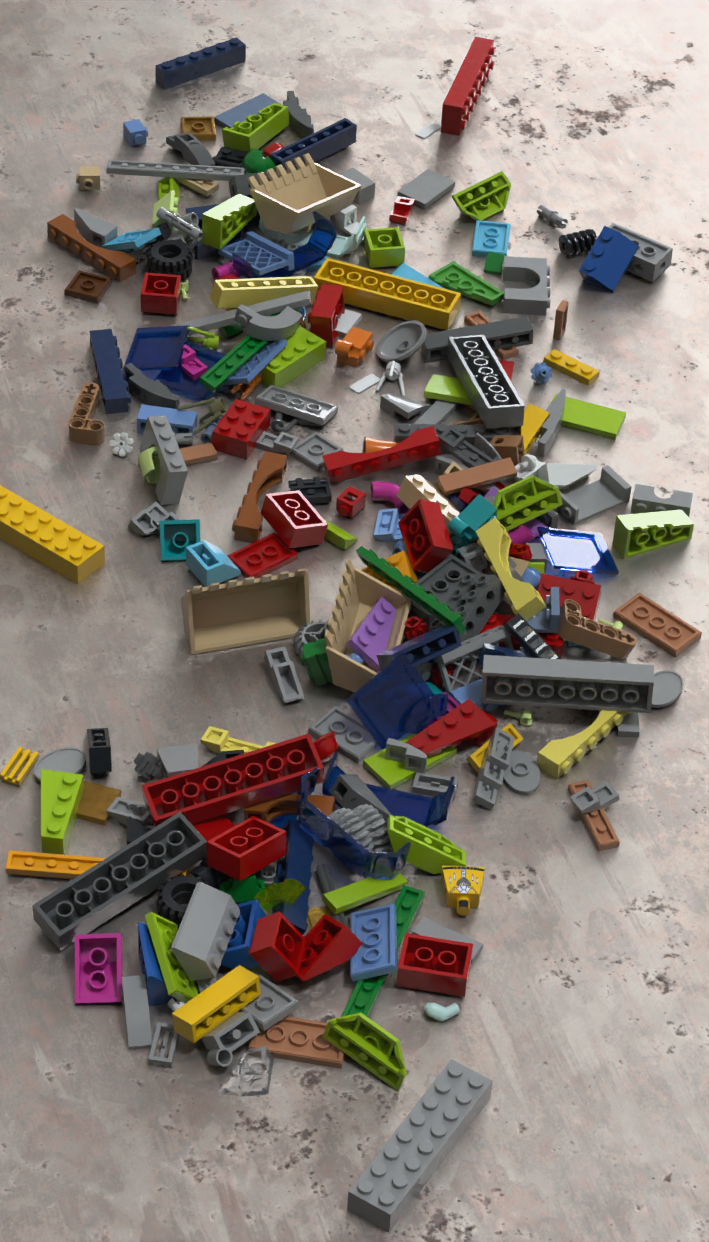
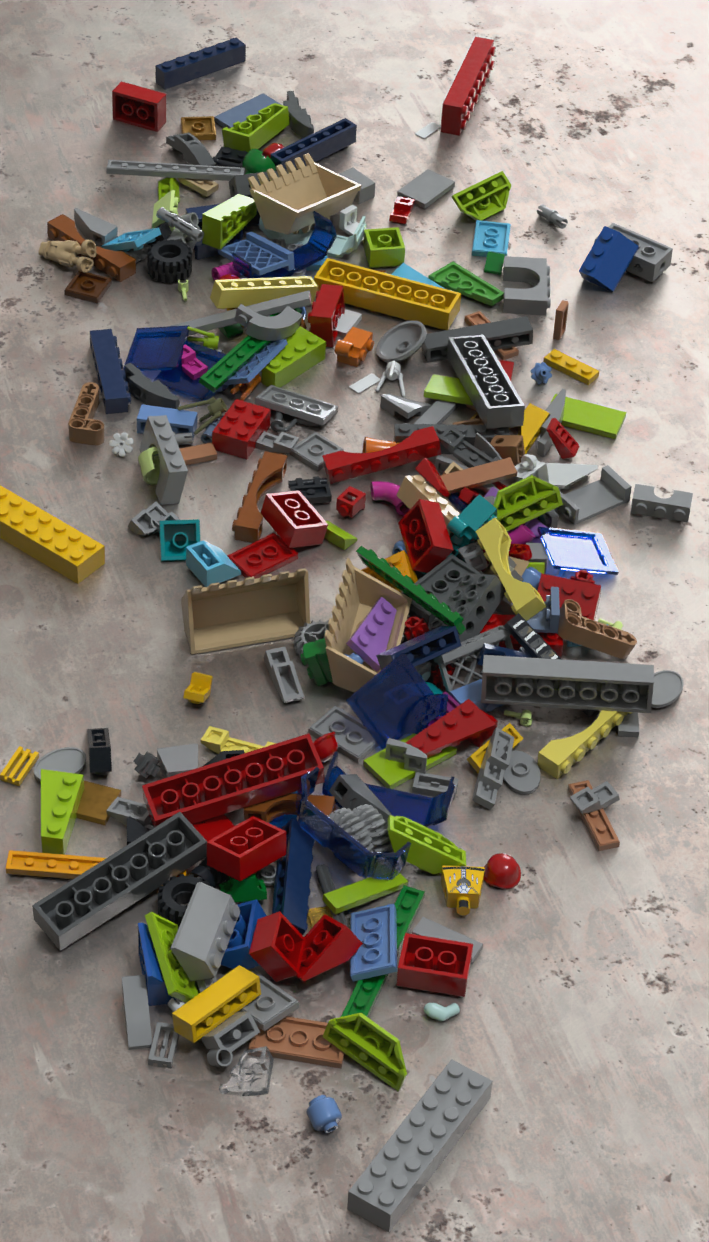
(66, 253): none -> tan piece
(88, 177): tan brick -> none
(98, 968): dark pink slope -> none
(135, 132): medium blue brick -> none
(139, 106): none -> red brick
(160, 293): red brick -> none
(199, 688): none -> yellow bracket
(280, 893): clear neon green tile -> none
(324, 1114): none -> medium blue head
(387, 525): light blue slope -> none
(431, 475): none -> red slope
(502, 871): none -> red helmet
(563, 441): none -> red slope
(577, 242): black piece -> none
(650, 531): lime wedge -> none
(657, 624): nougat tile -> none

